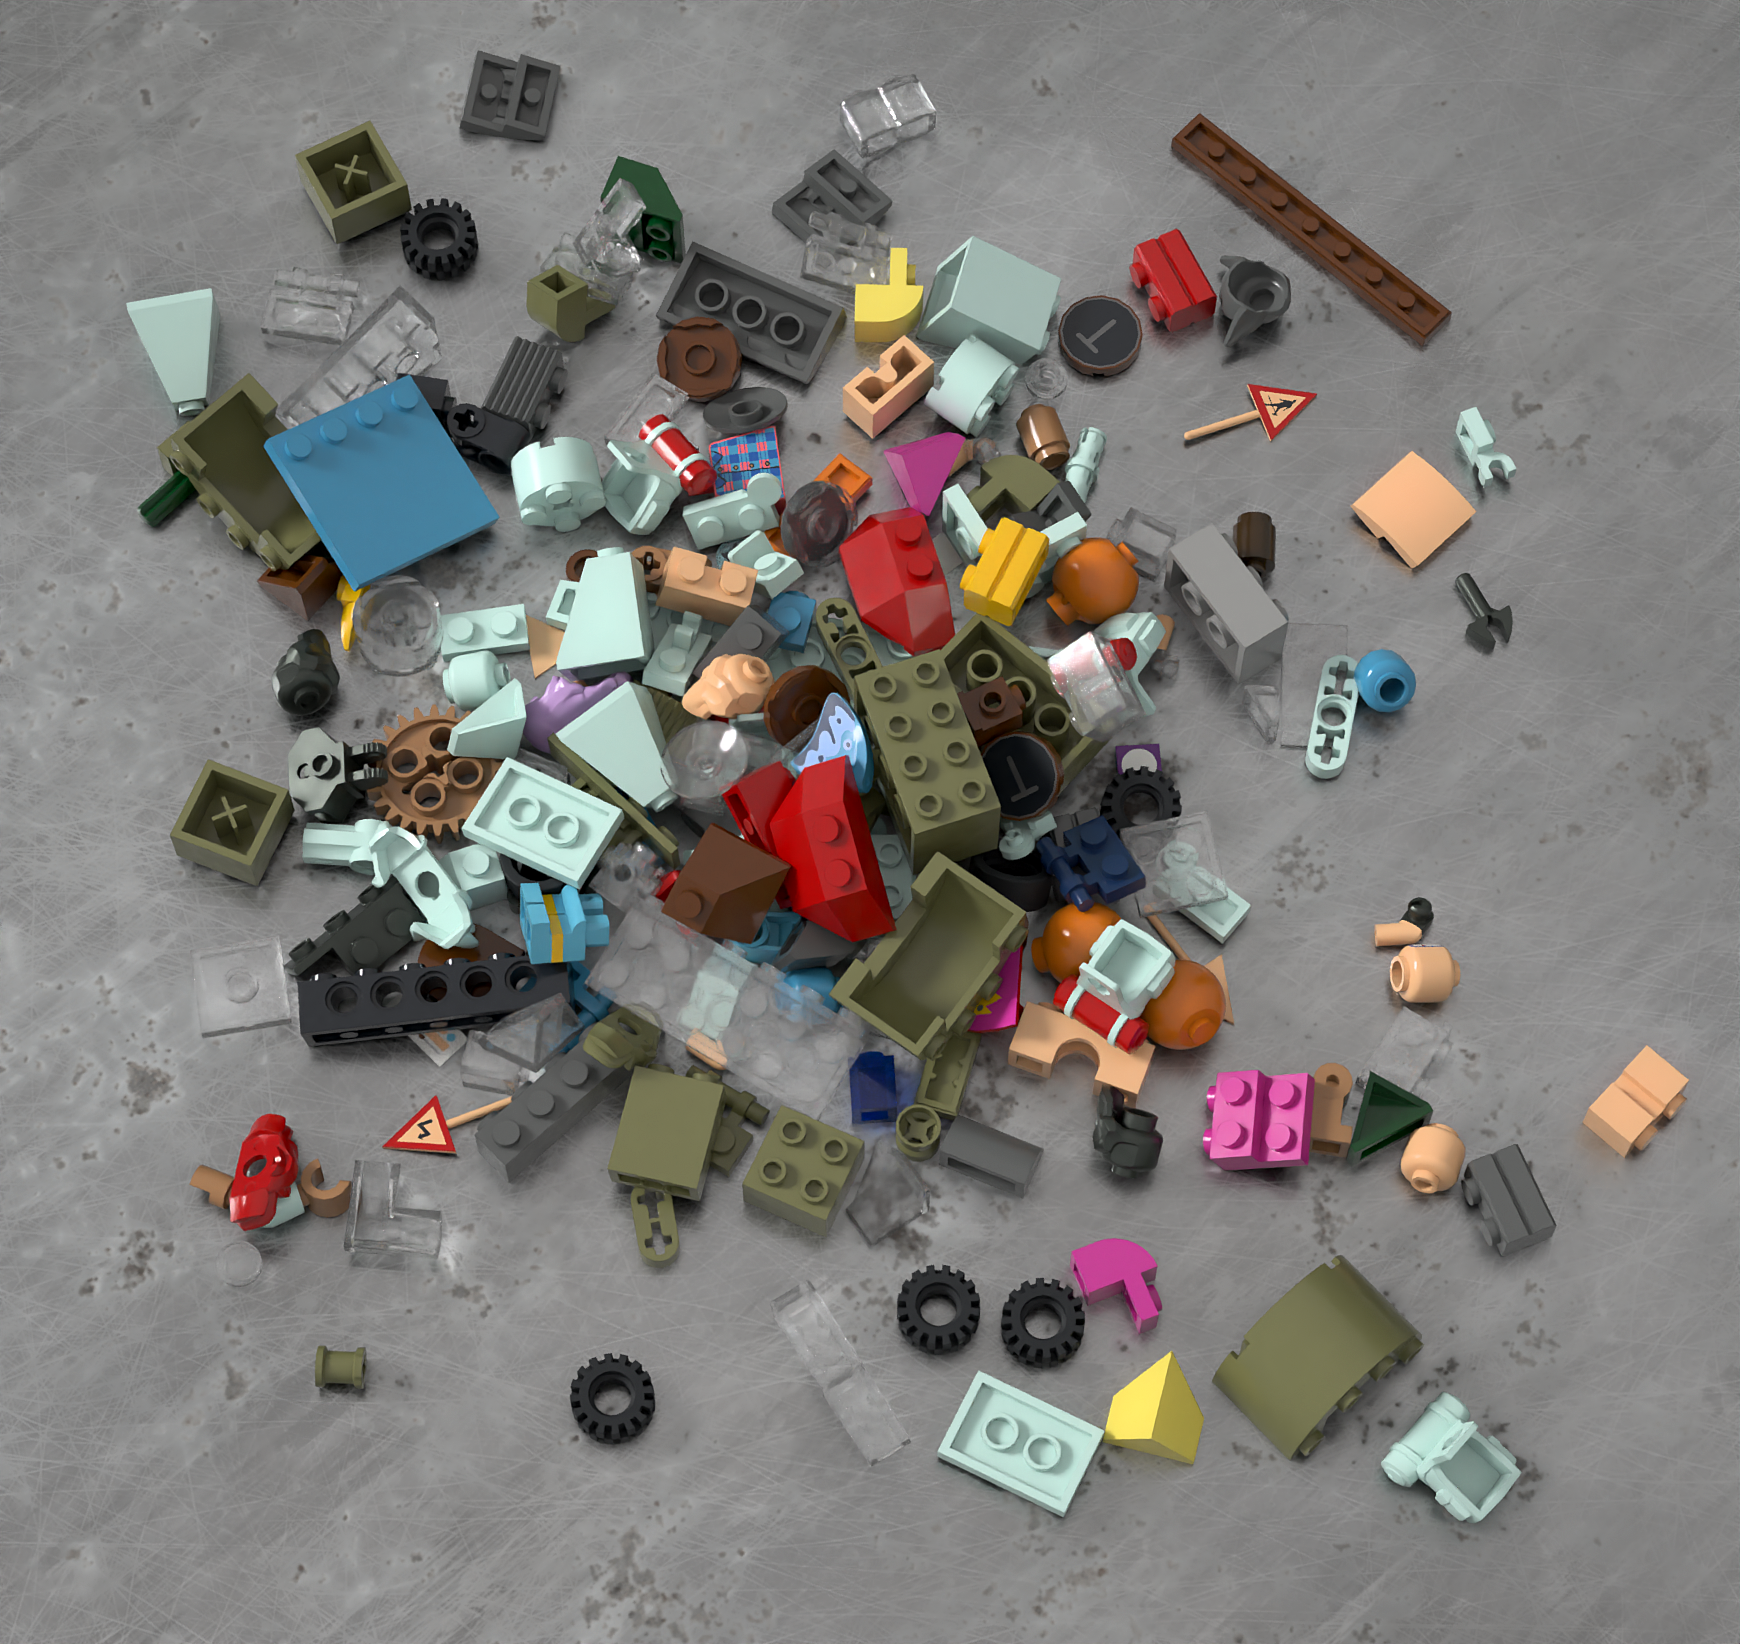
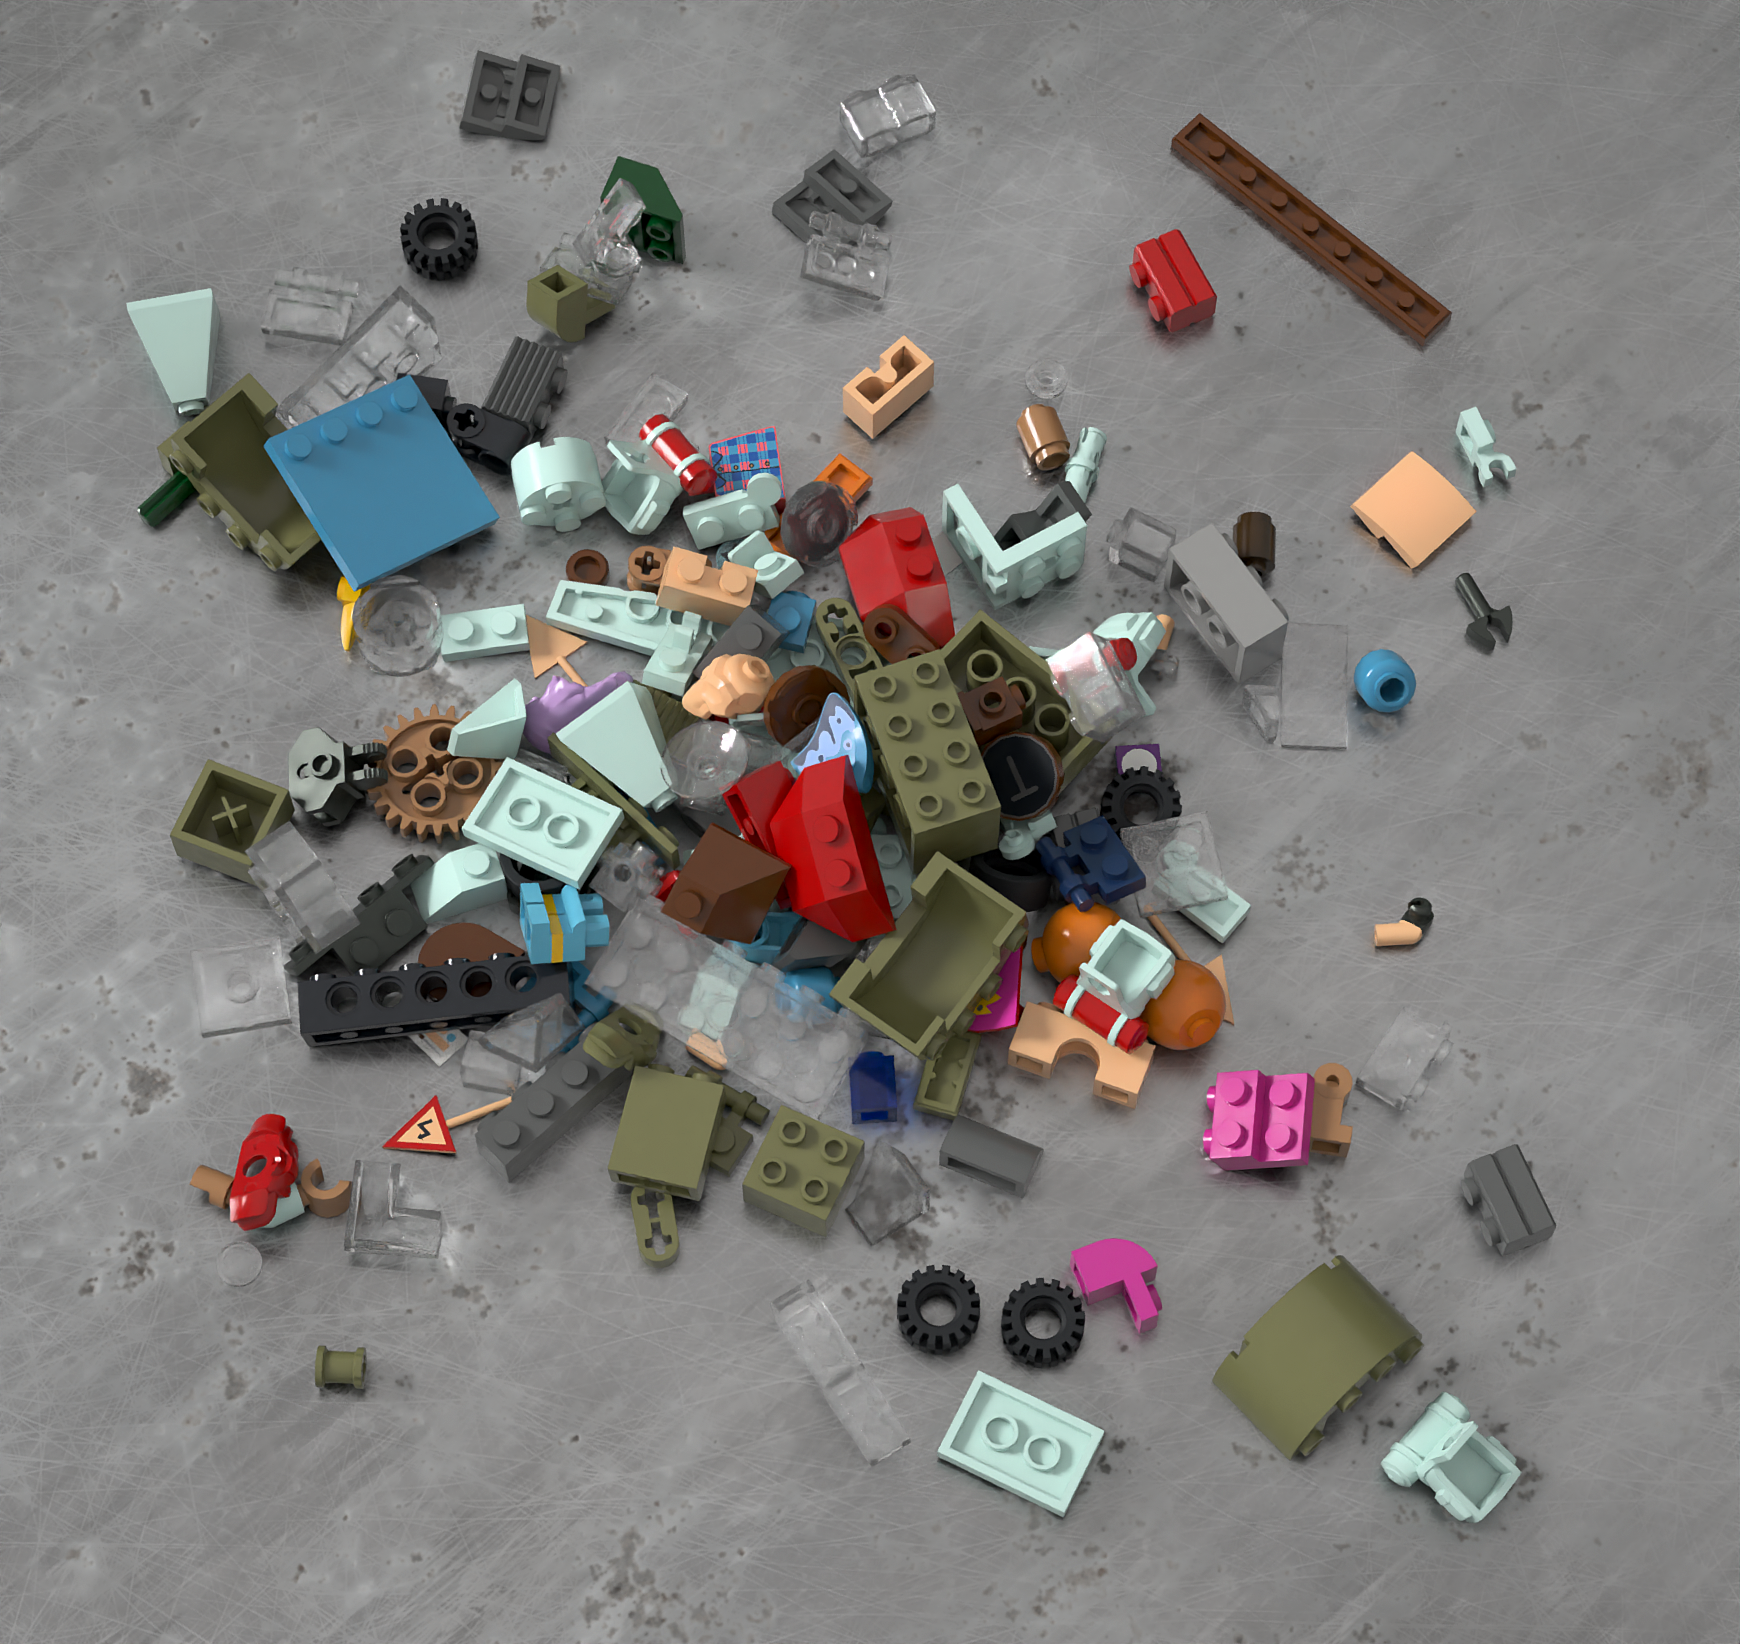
(300, 889): none -> clear brick
(304, 584): reddish brown slope -> none
(305, 675): pearl dark grey head -> none
(340, 844): light aqua piece -> none
(353, 182): olive brick -> none
(406, 858): light aqua piece -> none
(474, 679): light aqua head -> none
(608, 619): light aqua slope -> none
(612, 1371): black tyre -> none
(700, 358): reddish brown tile -> none
(745, 410): dark grey dish -> none
(767, 316): dark grey slope -> none
(890, 310): light yellow brick -> none
(905, 636): none -> reddish brown plate
(916, 1123): olive wheel -> none
(924, 467): dark pink slope -> none
(971, 385): light aqua brick -> none
(972, 449): clear arm -> none
(992, 297): light aqua slope -> none
(1004, 571): yellow brick -> none
(1011, 484): olive brick -> none
(1094, 582): orange brick -> none
(1100, 335): black tile -> none
(1125, 1135): pearl dark grey head -> none
(1157, 1414): light yellow slope -> none
(1251, 296): dark grey piece -> none
(1273, 405): piece -> none
(1327, 699): light aqua beam -> none
(1385, 1118): dark green slope -> none
(1424, 973): light nougat head -> none
(1433, 1156): light nougat head -> none
(1636, 1102): light nougat brick -> none

